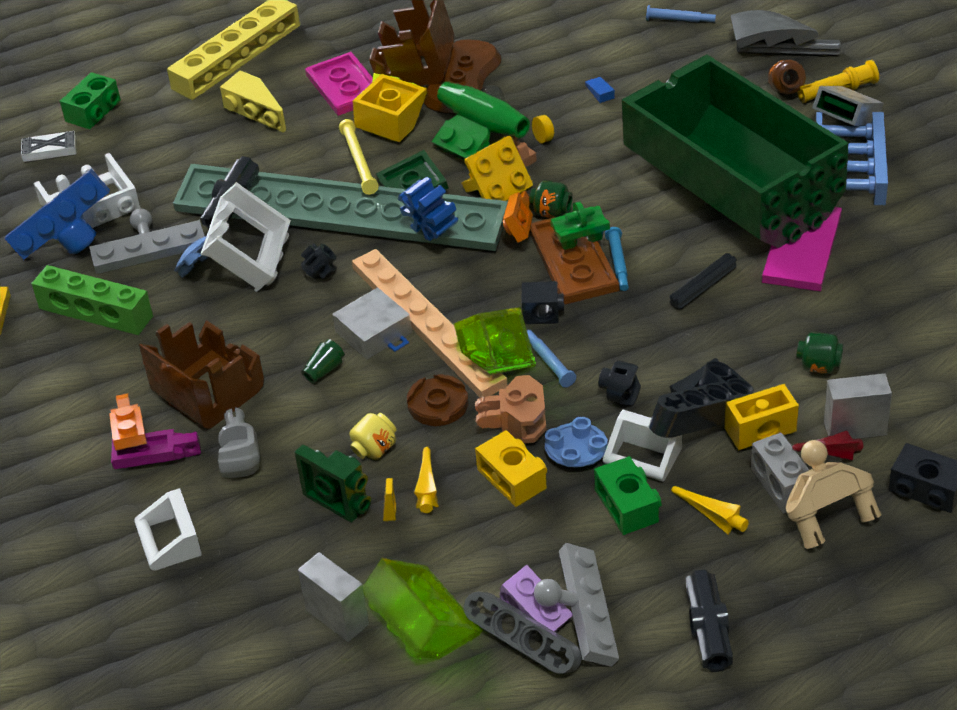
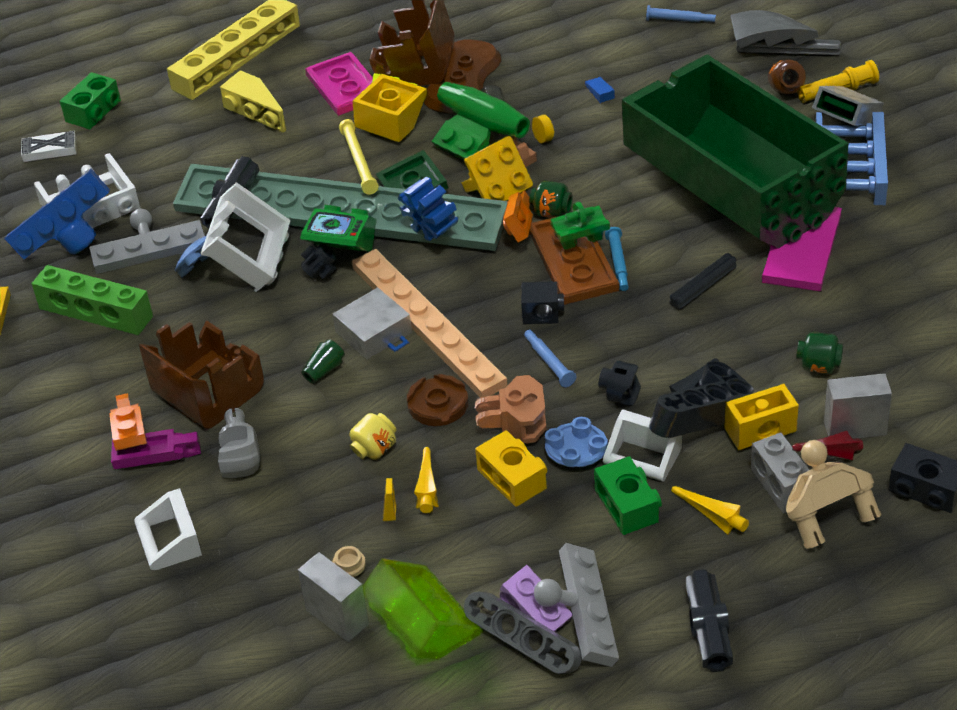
(333, 482): dark green plate -> none
(340, 229): none -> green slope
(350, 560): none -> tan plate
(496, 340): clear neon green slope -> none

